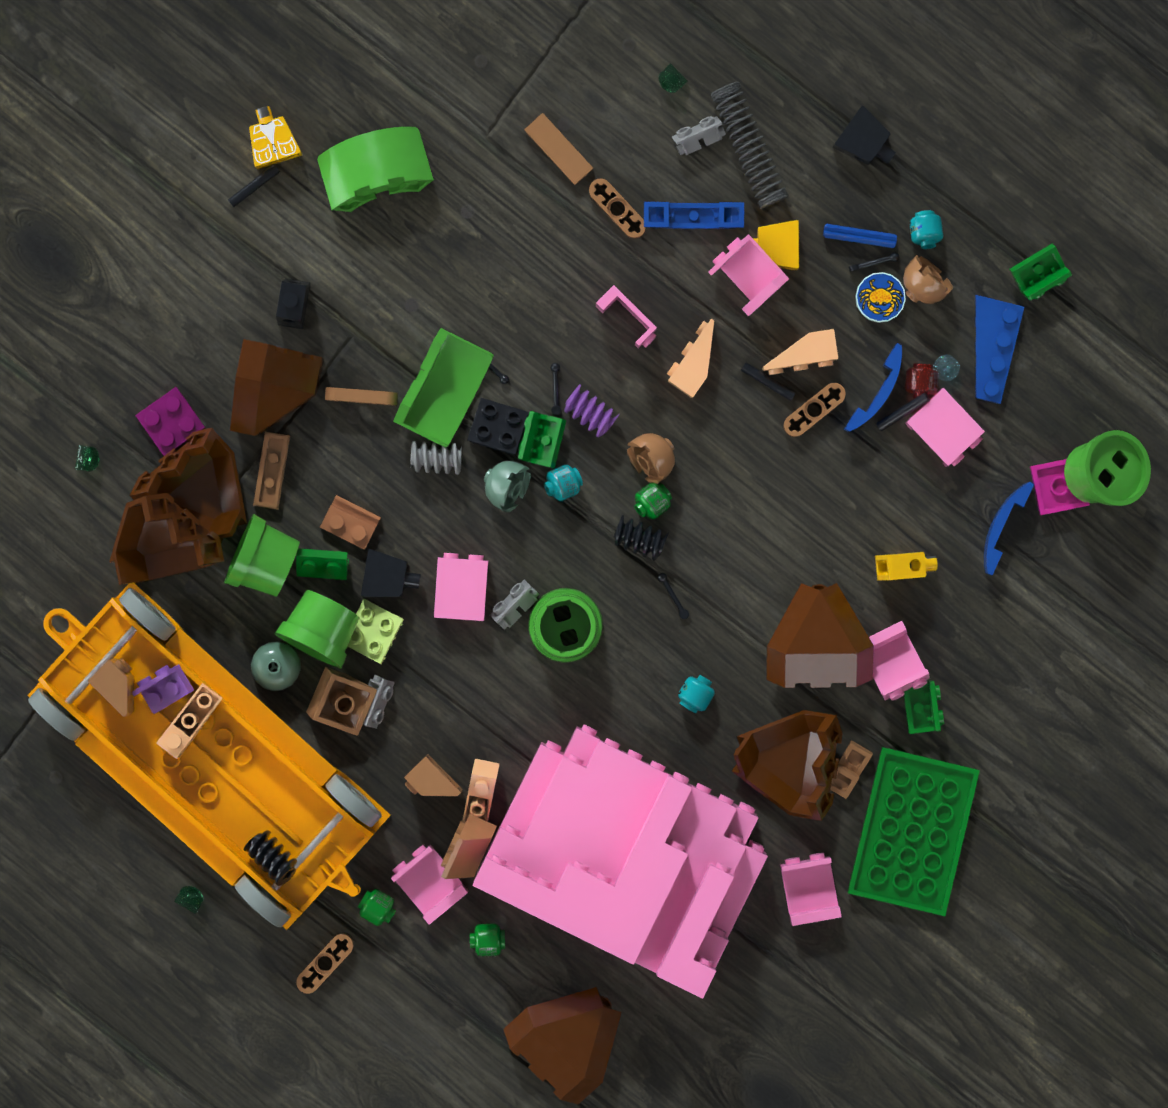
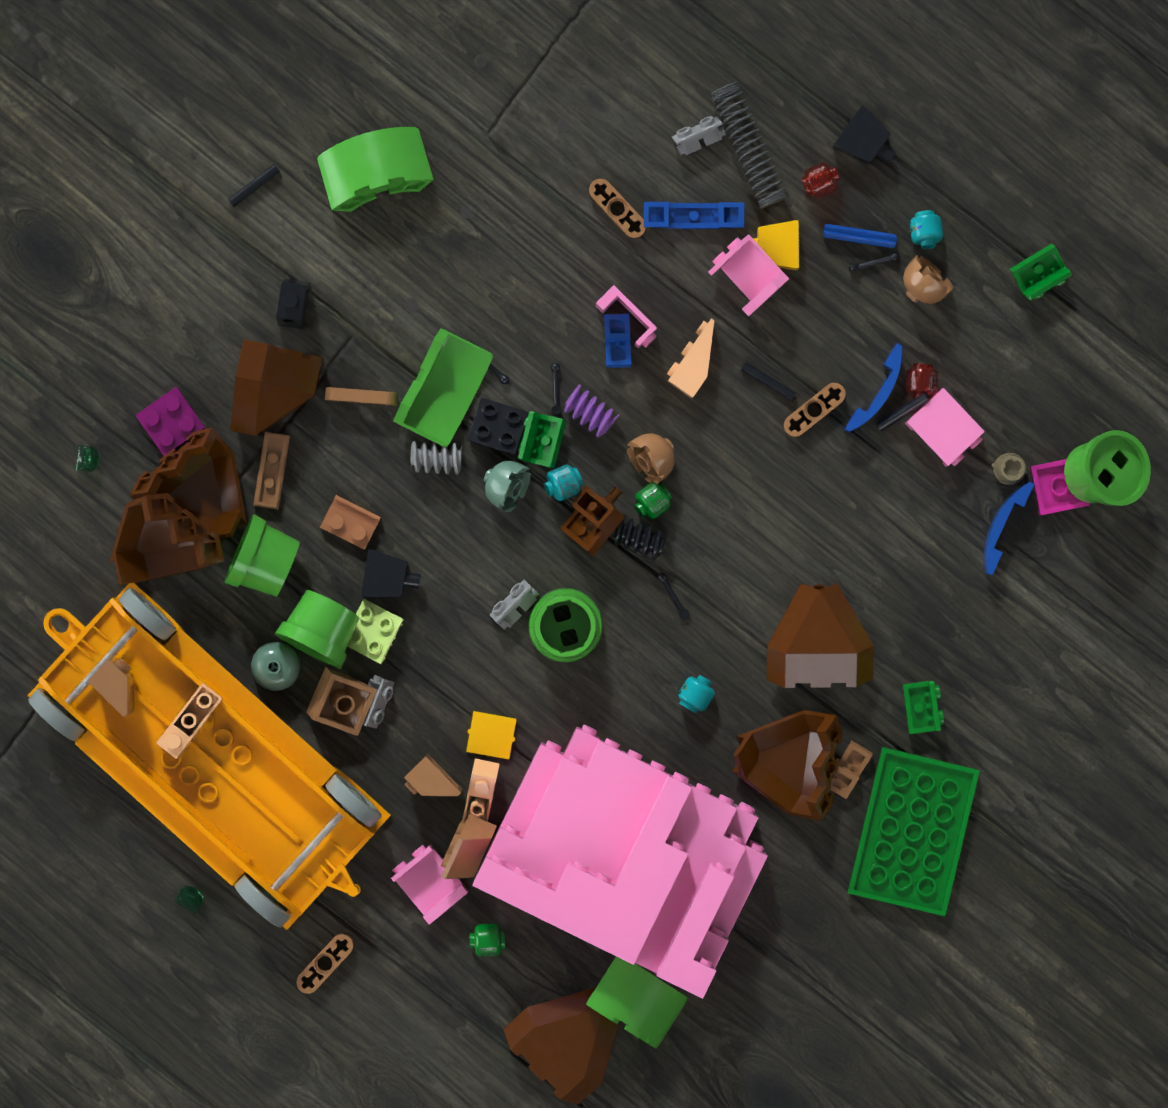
(164, 689): medium lavender bracket -> none
(271, 858): black piece -> none
(272, 140): yellow torso -> none
(322, 564): green bracket -> none
(376, 907): green head -> none
(461, 587): bright pink panel -> none
(491, 735): none -> yellow piece
(558, 149): medium nougat tile -> none
(593, 519): none -> reddish brown plate
(617, 340): none -> blue slope
(638, 1000): none -> bright green panel
(671, 79): clear green plate -> none
(810, 889): bright pink panel -> none
(811, 349): light nougat slope -> none
(820, 180): none -> clear red head
(880, 297): tile -> none
(896, 662): bright pink panel -> none
(898, 565): yellow torso -> none
(947, 367): clear light blue tile -> none
(996, 337): blue wing -> none
(1009, 468): none -> dark tan piece

